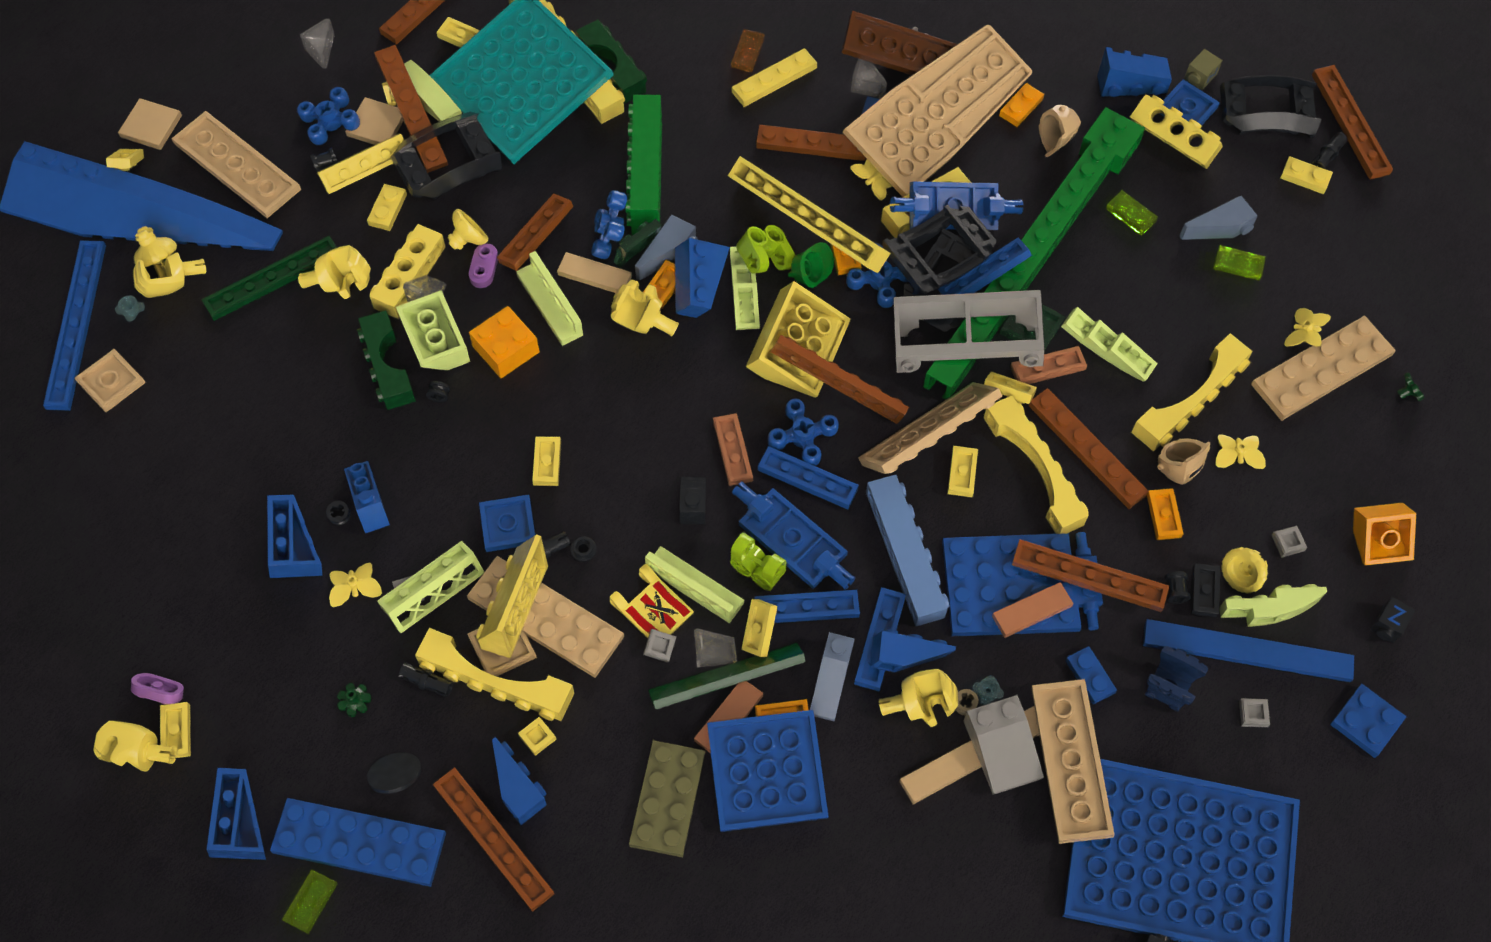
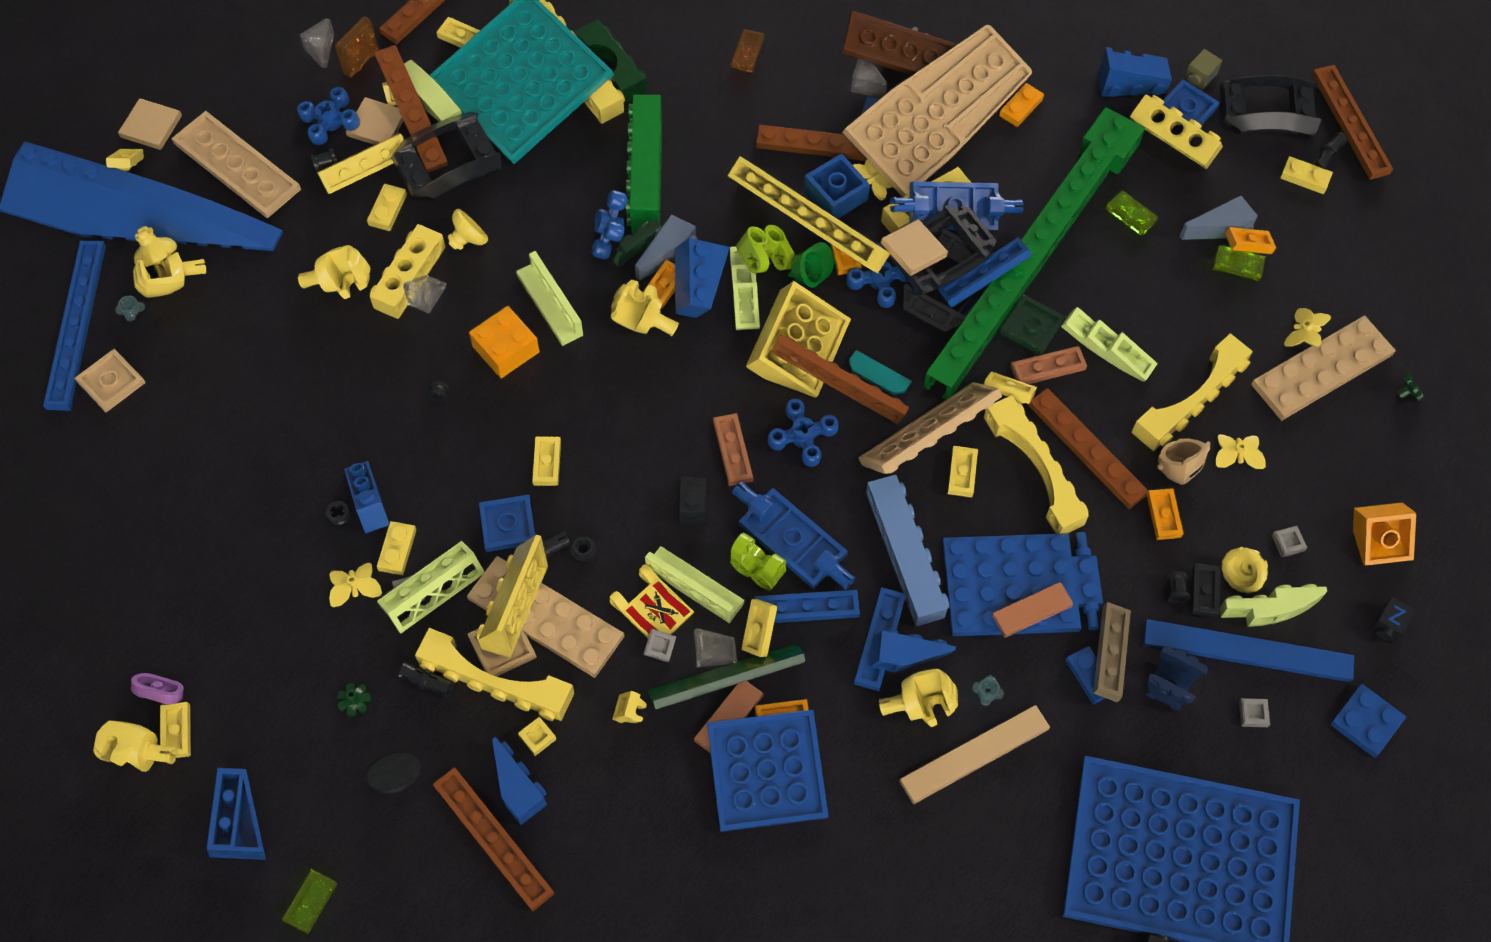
(266, 279): dark green tile -> none
(289, 543): blue wedge -> none
(357, 47): none -> clear orange plate
(358, 842): blue plate -> none
(379, 337): dark green arch -> none
(396, 548): none -> light yellow plate
(433, 332): yellowish green slope -> none
(483, 263): medium lavender plate -> none
(535, 232): dark orange plate -> none
(593, 272): tan tile -> none
(626, 708): none -> light yellow tile
(667, 799): olive plate -> none
(774, 77): light yellow plate -> none
(808, 477): blue plate -> none
(831, 676): sand blue slope -> none
(836, 186): none -> blue brick
(878, 374): none -> teal piece
(914, 247): none -> tan tile
(968, 694): dark tan bush -> none
(1004, 744): light grey slope -> none
(1022, 304): light grey windscreen -> none
(1058, 127): tan helmet -> none
(1072, 762): tan plate -> none
(1090, 575): dark orange plate -> none
(1112, 652): none -> dark tan plate
(1250, 240): none -> light orange plate

